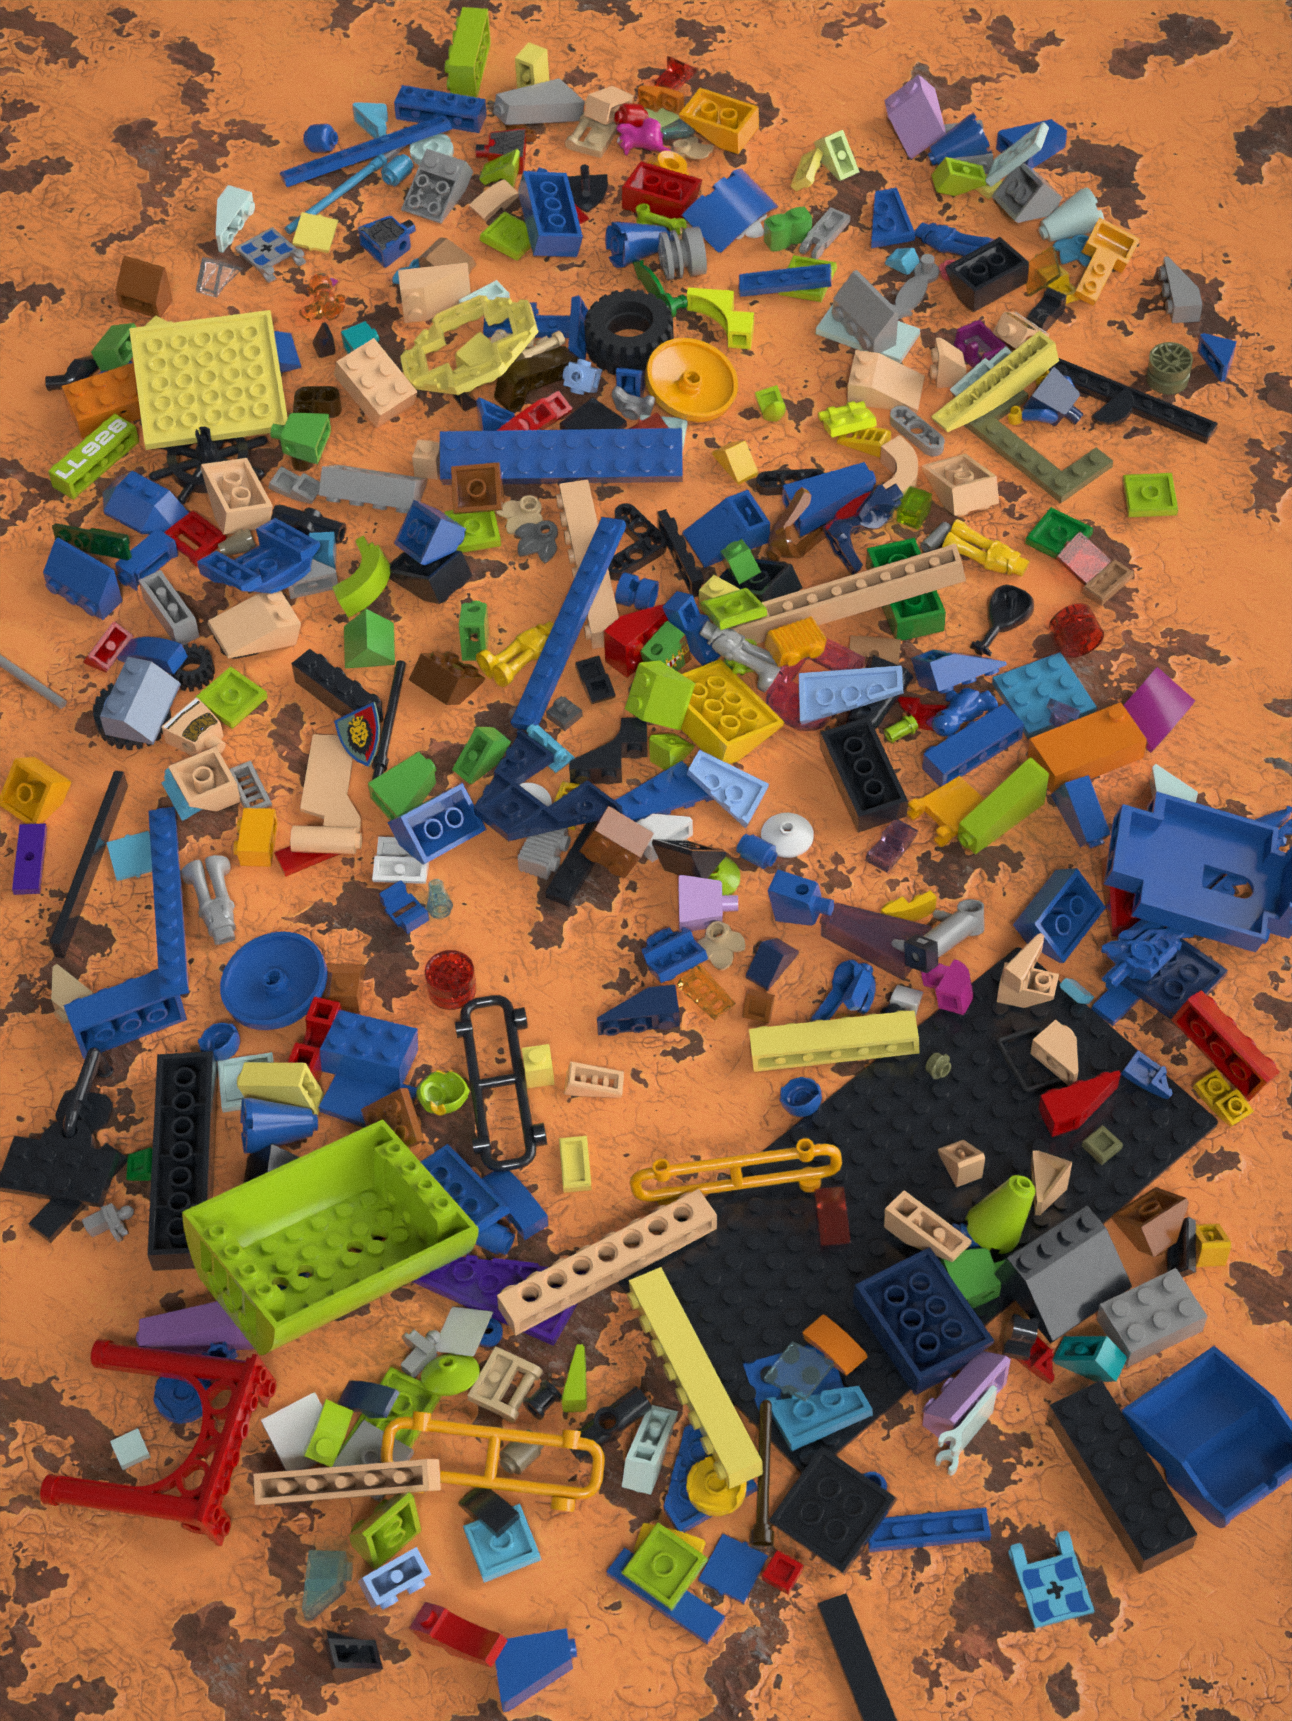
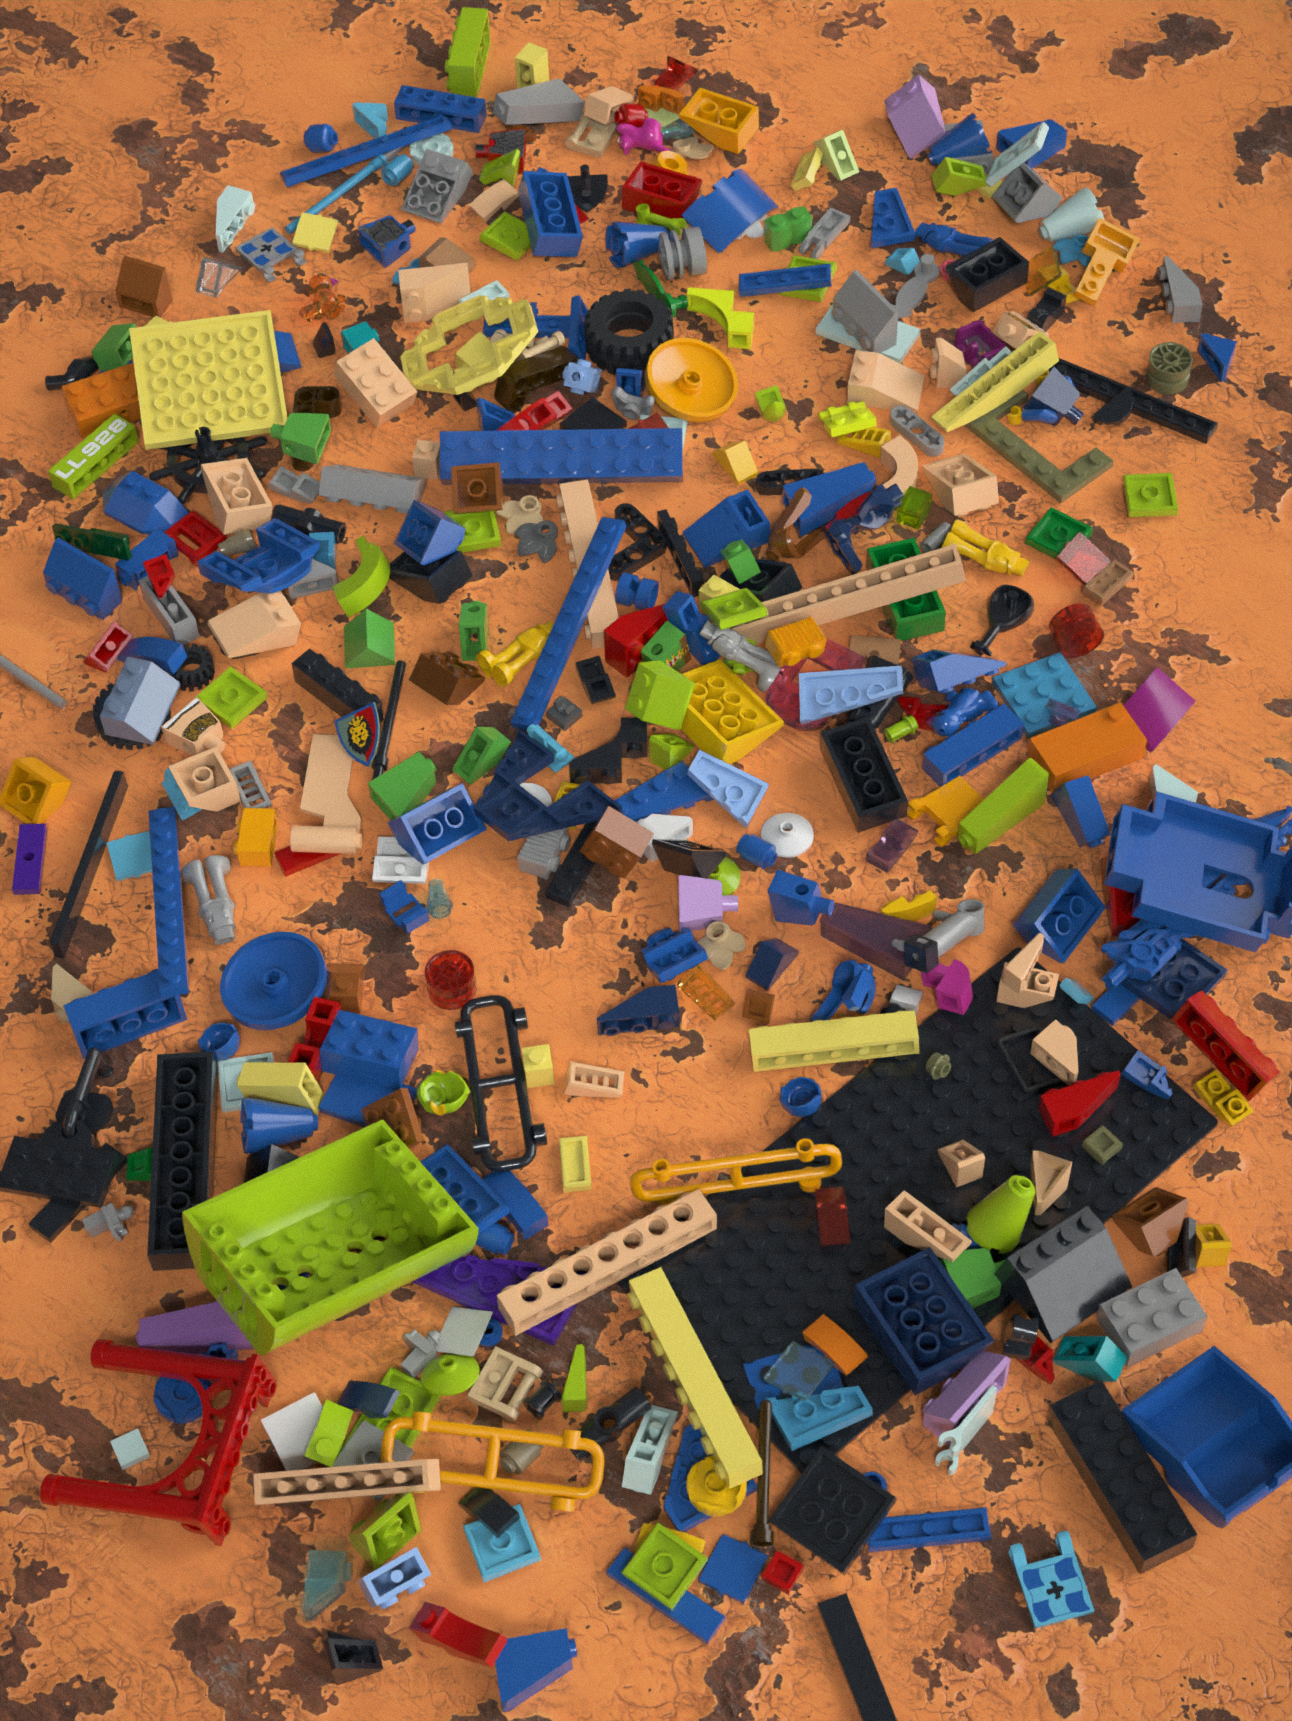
(160, 574): none -> red slope

